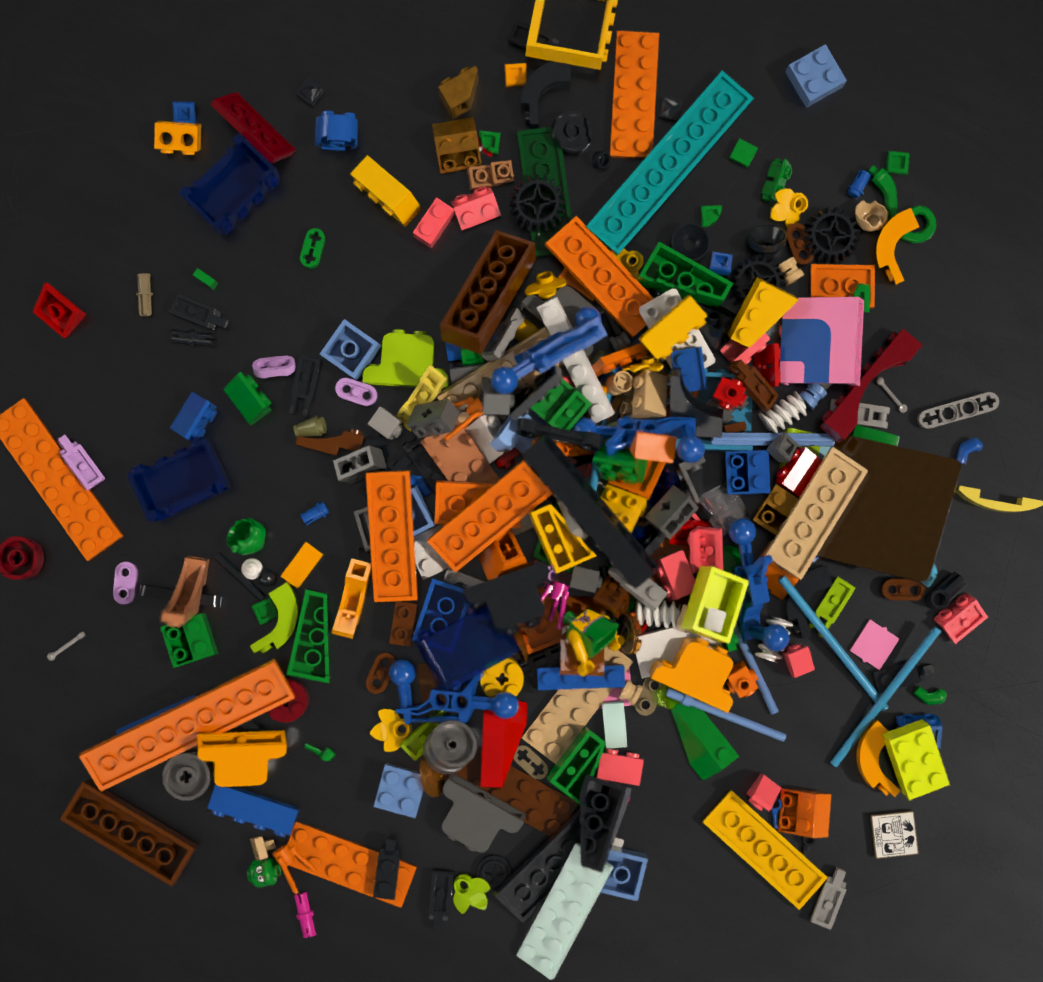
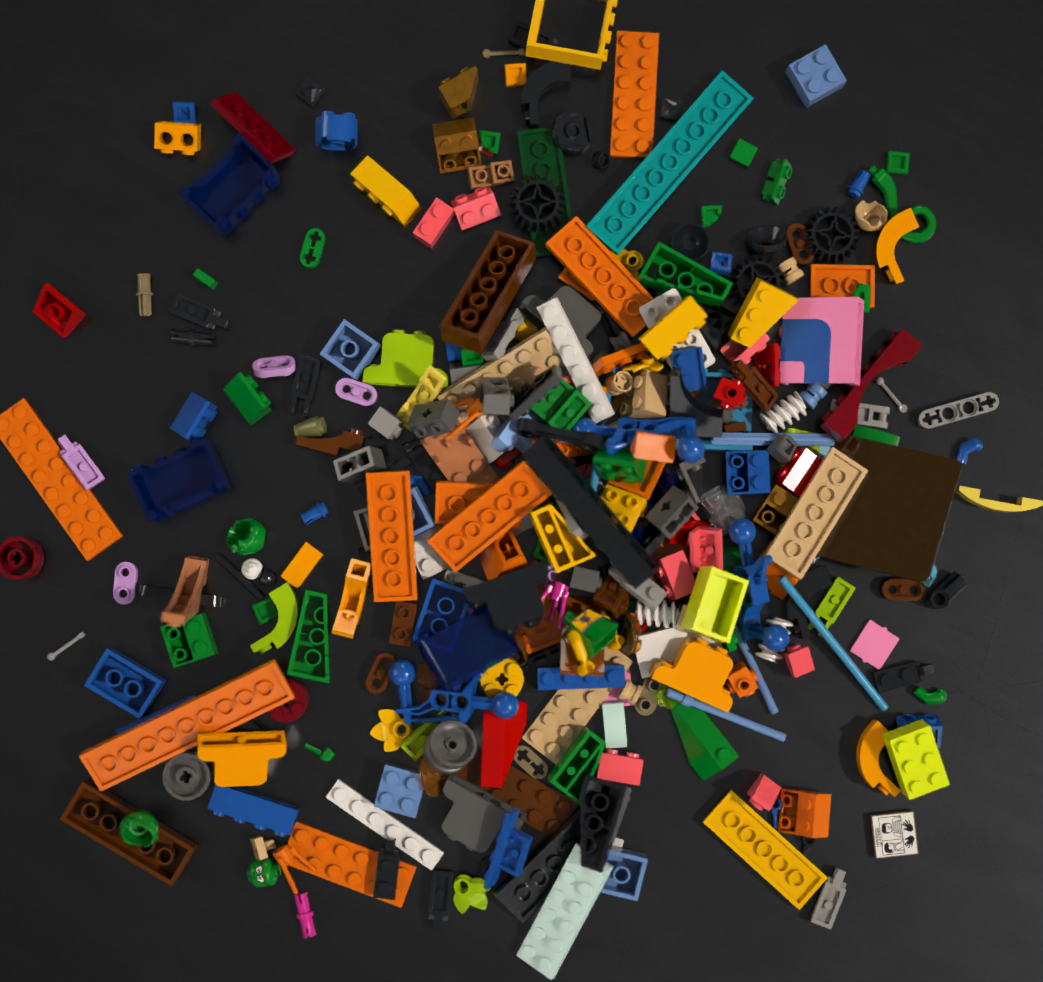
(125, 682): none -> blue brick
(139, 828): none -> green hair
(385, 824): none -> white plate
(486, 53): none -> dark tan hinge
(510, 850): none -> blue bracket
(545, 285): yellow plate -> none
(551, 350): blue piece -> none
(715, 620): white sticker -> none
(786, 207): yellow plate -> none
(885, 696): dark azure piece -> none
(961, 617): coral bracket -> none

